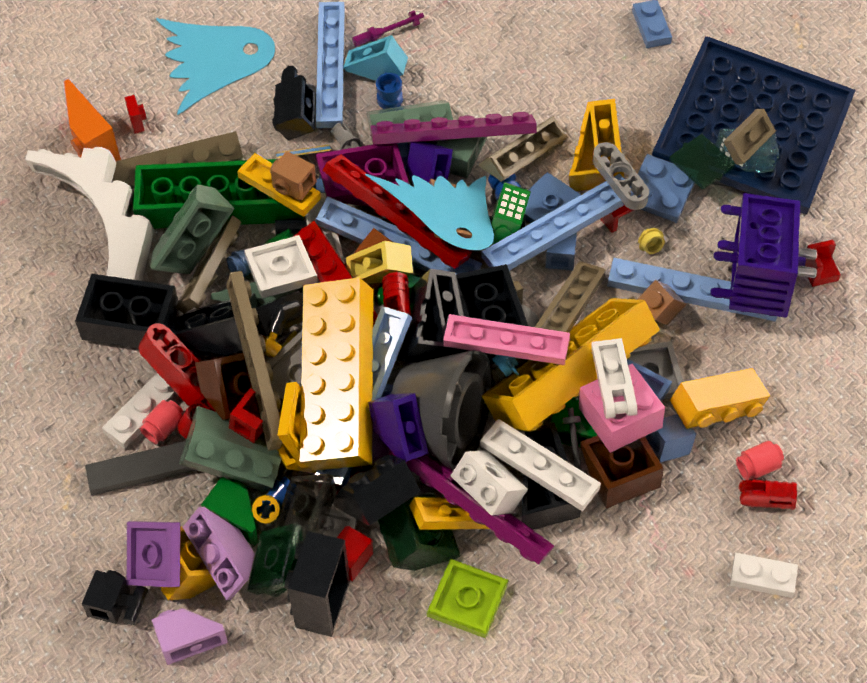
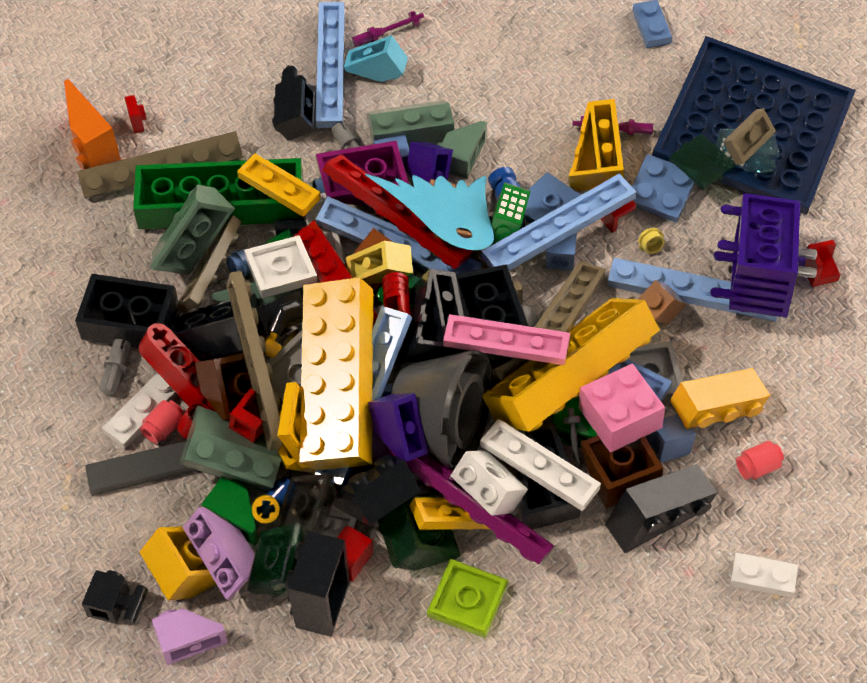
(92, 175): white arch -> none
(114, 367): none -> light grey axle
(153, 554): medium lavender plate -> none
(214, 56): medium azure piece -> none
(293, 176): medium nougat brick -> none
(306, 150): sticker -> none
(389, 90): blue wheel -> none
(443, 129): magenta plate -> none
(506, 364): dark azure plate -> none
(524, 150): dark tan slope -> none
(614, 377): white plate -> none
(620, 187): light grey beam -> none
(629, 127): none -> magenta piece
(659, 506): none -> black wedge
(768, 494): red hinge -> none

